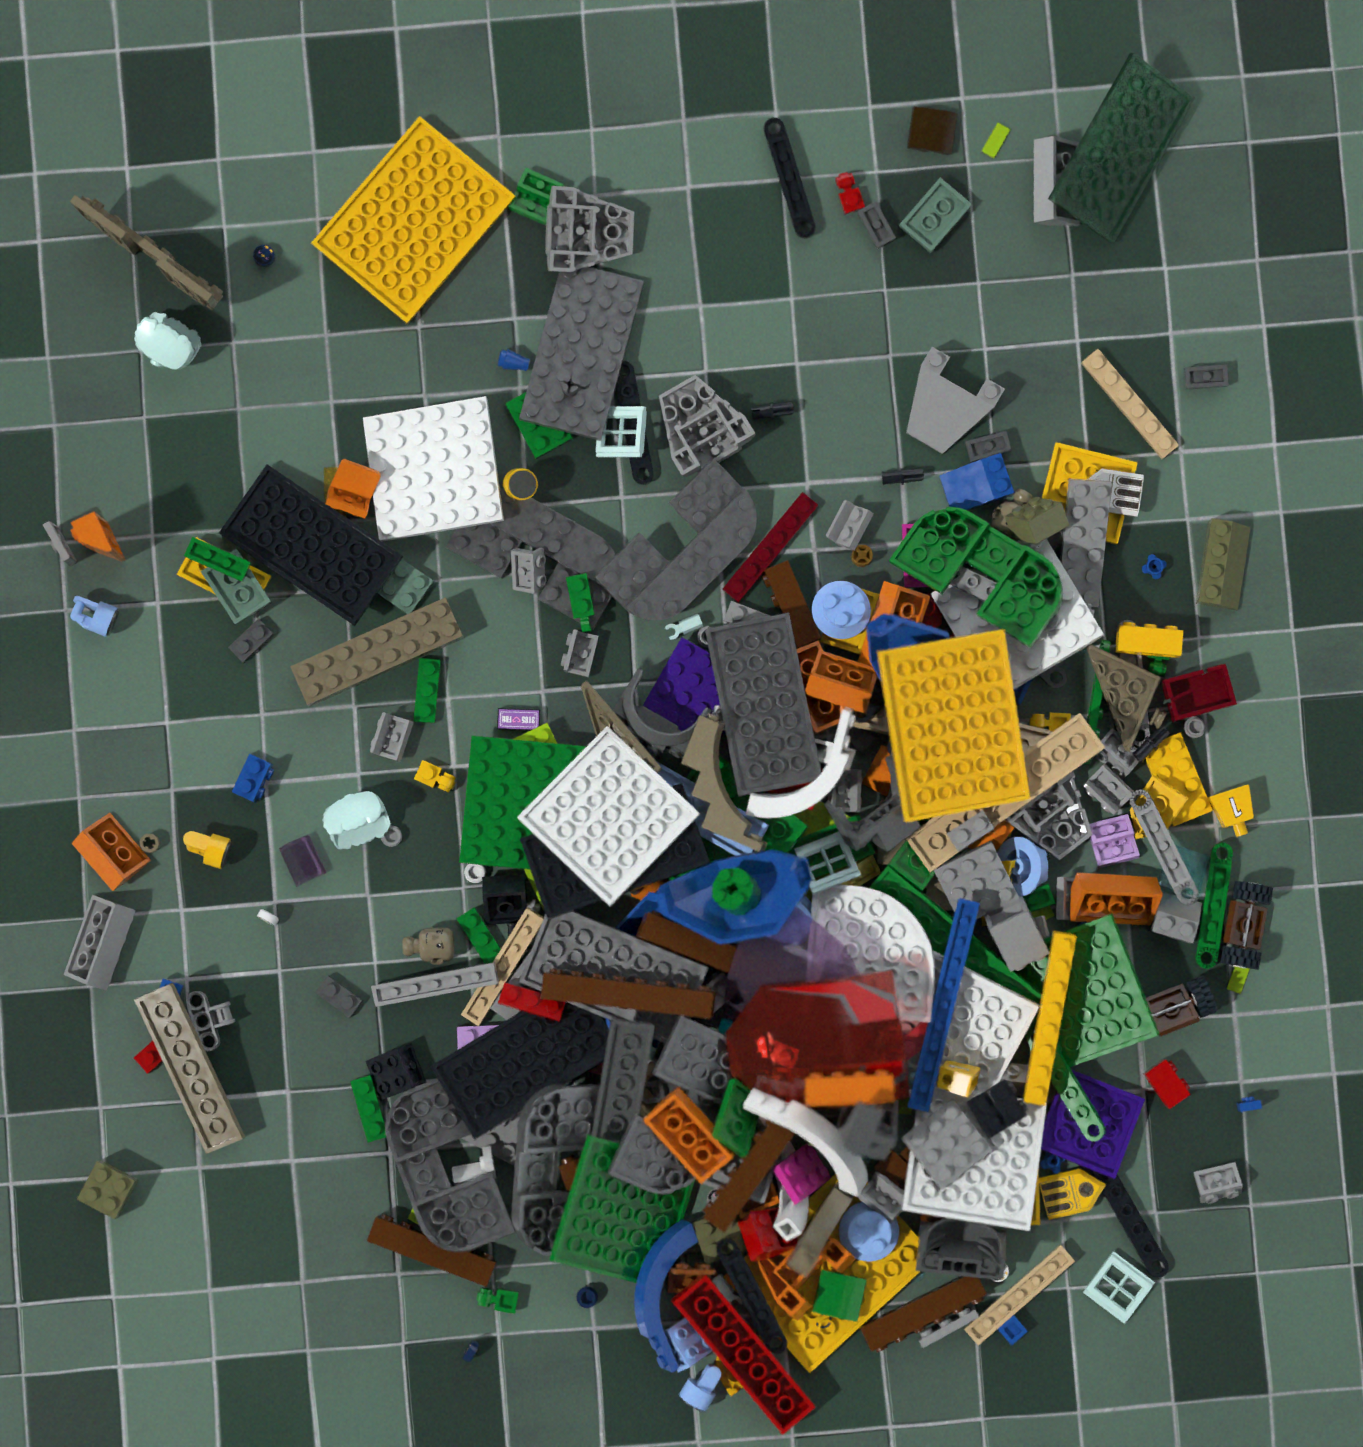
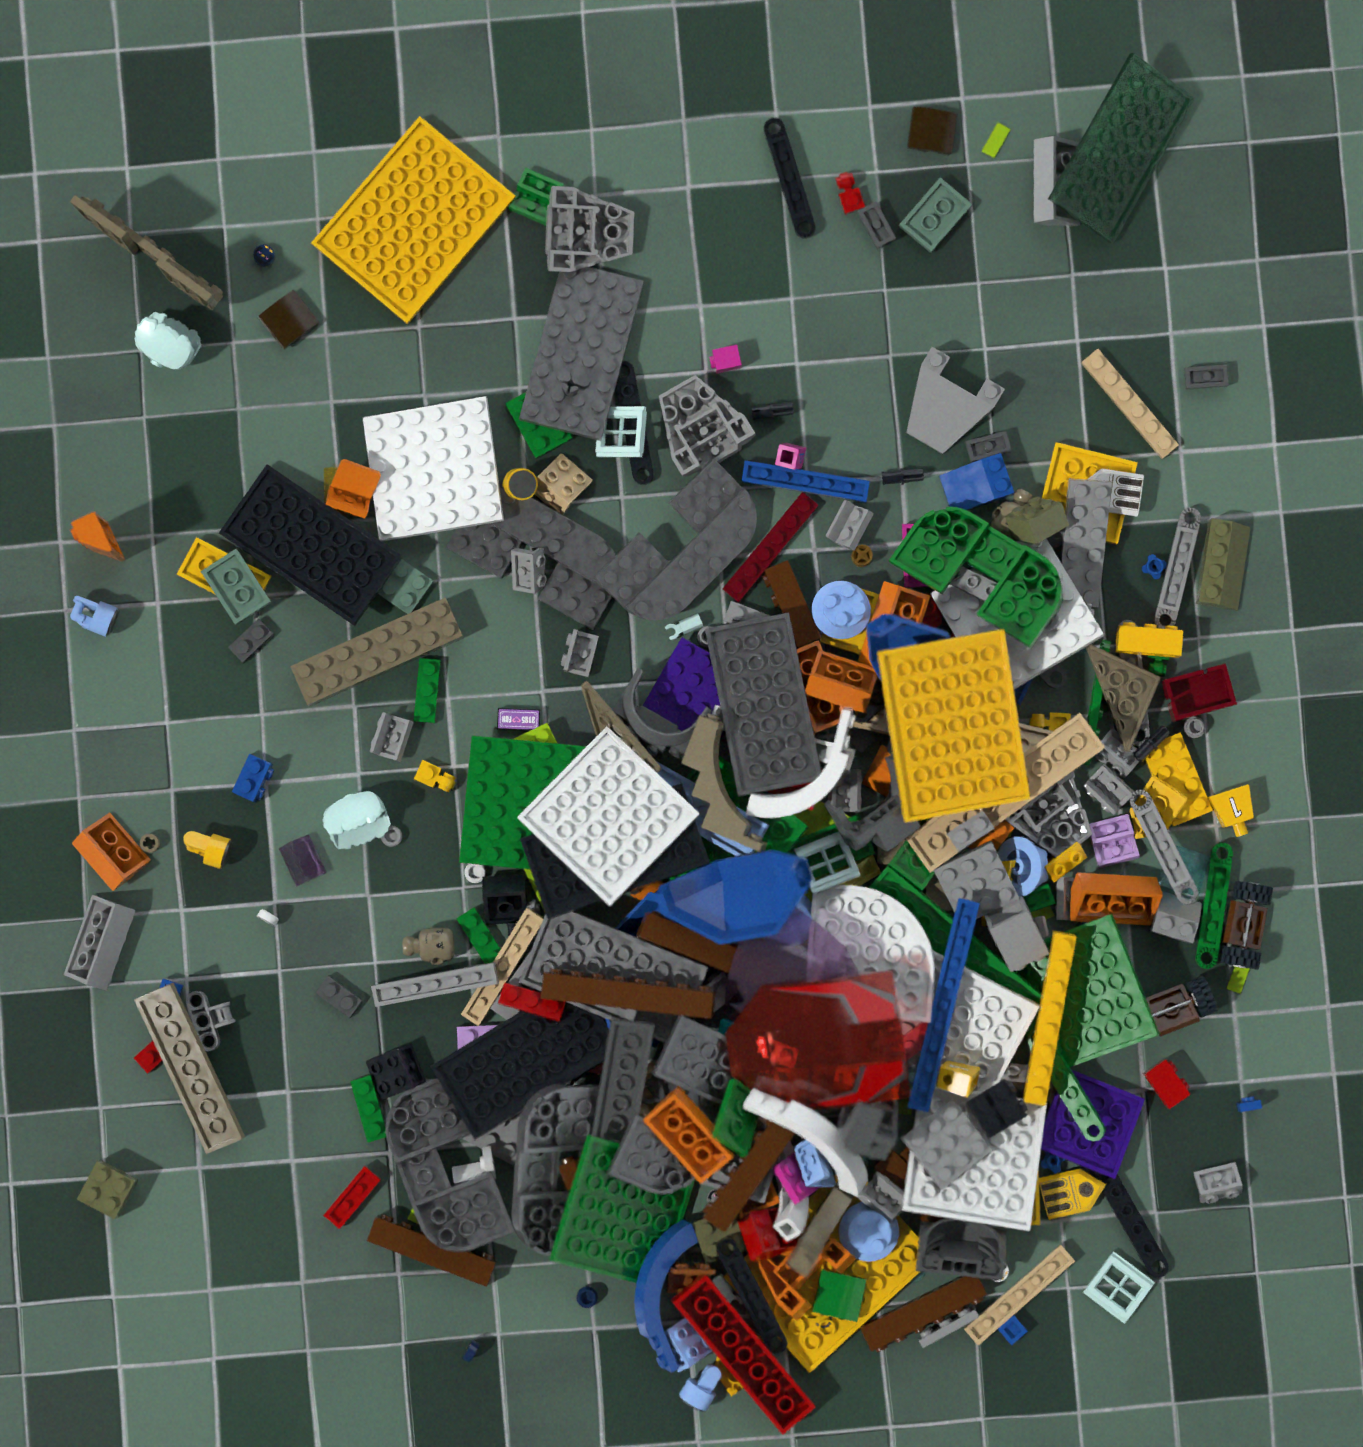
(59, 543): light grey plate -> none
(217, 559): green plate -> none
(288, 319): none -> dark brown slope
(352, 1197): none -> red plate
(504, 1300): green plate -> none
(512, 361): blue cone -> none
(561, 484): none -> tan bracket
(581, 599): green plate -> none
(725, 359): none -> dark pink brick
(725, 890): green brick -> none
(790, 456): none -> dark pink brick
(805, 481): none -> blue plate
(814, 1166): none -> light blue bracket
(849, 1090): orange slope -> none
(1065, 861): none -> yellow bracket
(1157, 718): dark tan bush -> none
(1177, 568): none -> light grey plate

